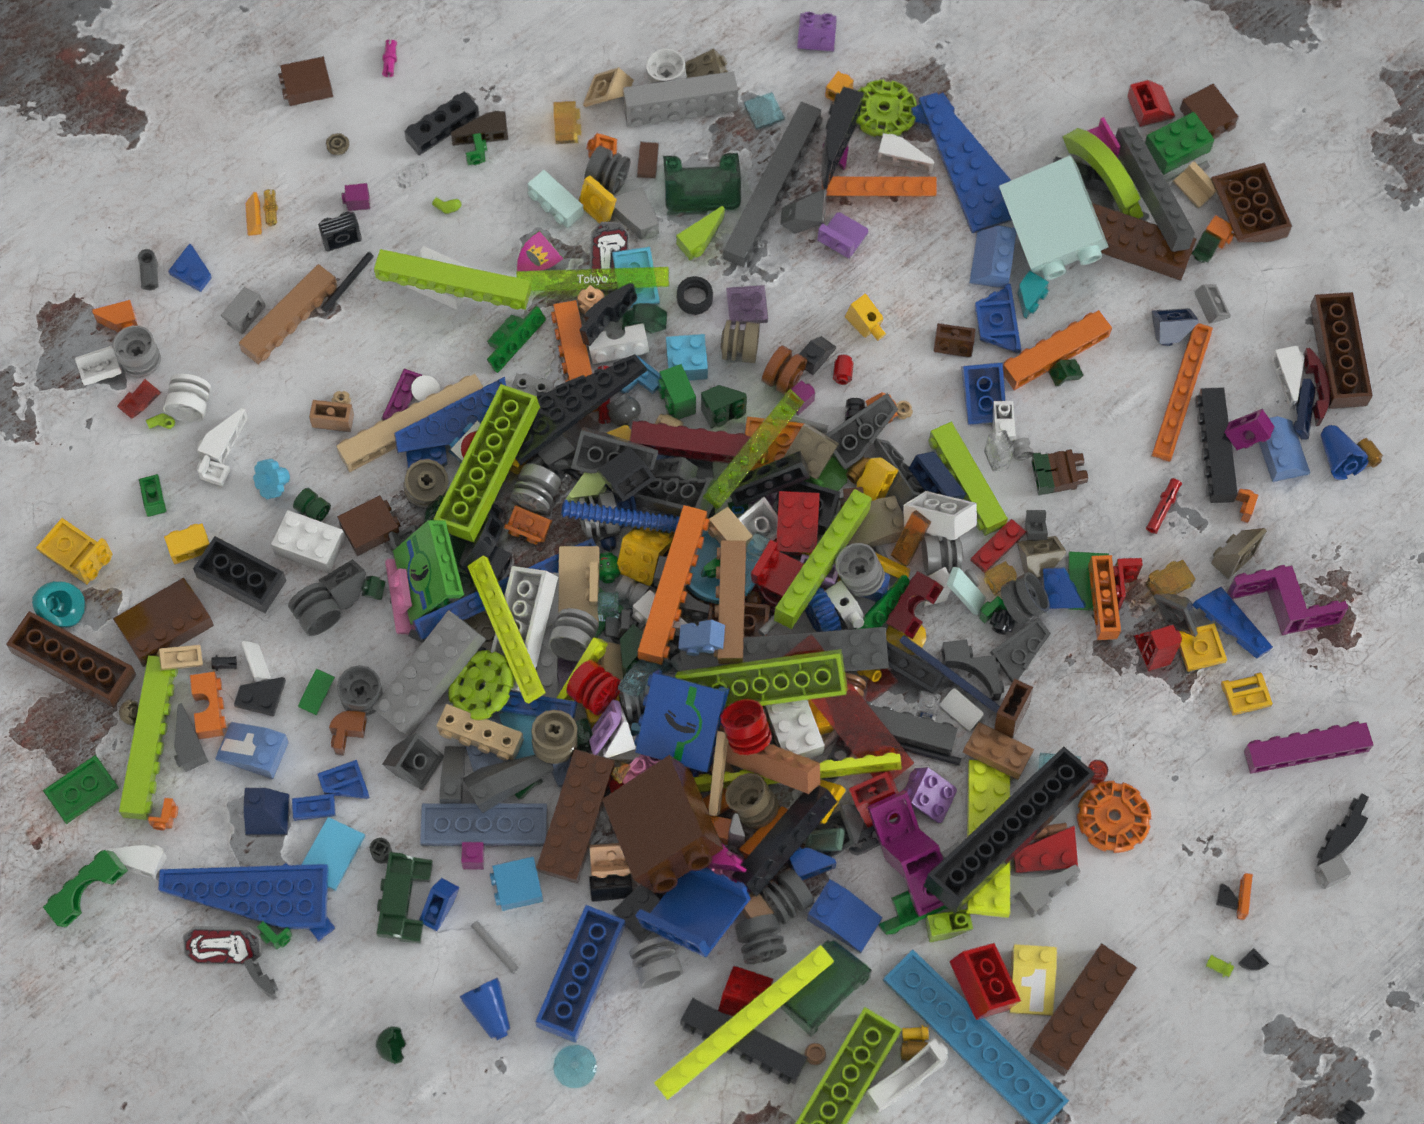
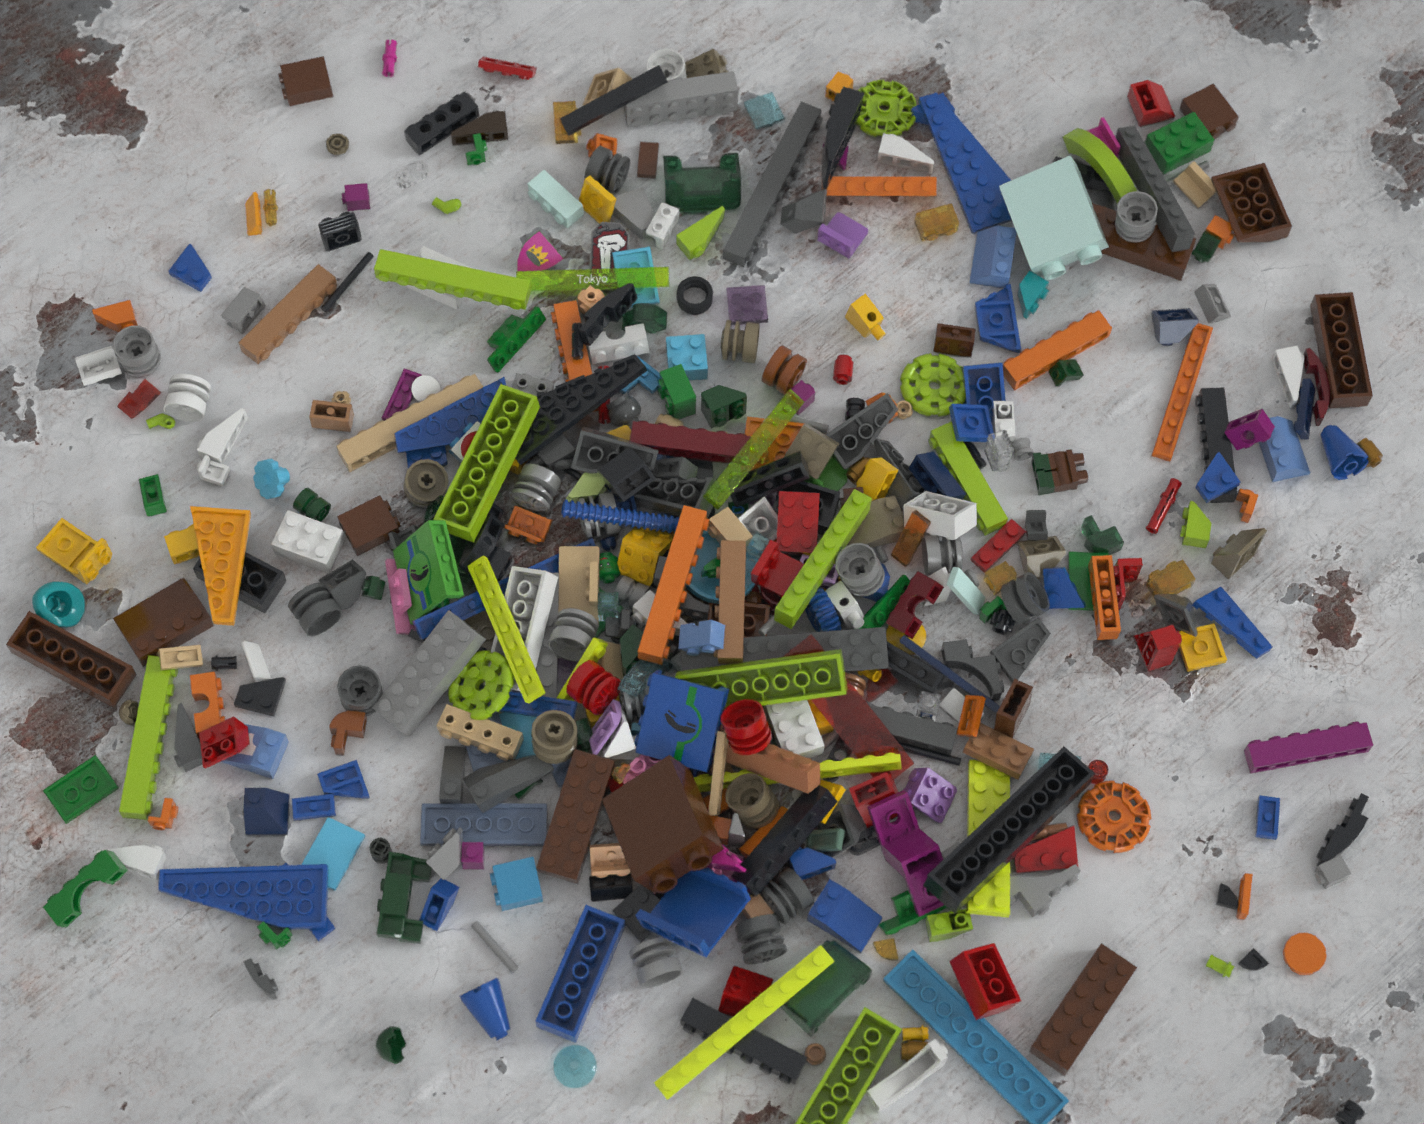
(148, 270): dark grey piece -> none
(221, 945): shield -> none
(222, 549): none -> light orange wing
(223, 741): none -> red slope
(316, 691): green slope -> none
(413, 760): dark grey slope -> none
(448, 855): none -> light grey slope
(507, 68): none -> red plate
(577, 342): none -> black axle
(613, 100): none -> black tile
(663, 224): none -> white bracket
(816, 353): black slope -> none
(817, 31): medium lavender bracket -> none
(886, 949): none -> clear yellow tile
(892, 567): yellow tile -> none
(928, 375): none -> lime plate
(936, 222): none -> clear yellow brick
(971, 422): none -> blue plate
(972, 716): none -> orange tile
(975, 454): none -> black axle
(1034, 978): light yellow slope -> none
(1101, 541): none -> clear green brick
(1136, 216): none -> light grey wheel
(1196, 528): none -> lime slope
(1217, 479): none -> blue wing
(1249, 699): yellow plate -> none
(1267, 817): none -> blue plate
(1287, 599): magenta bracket -> none
(1304, 953): none -> orange tile

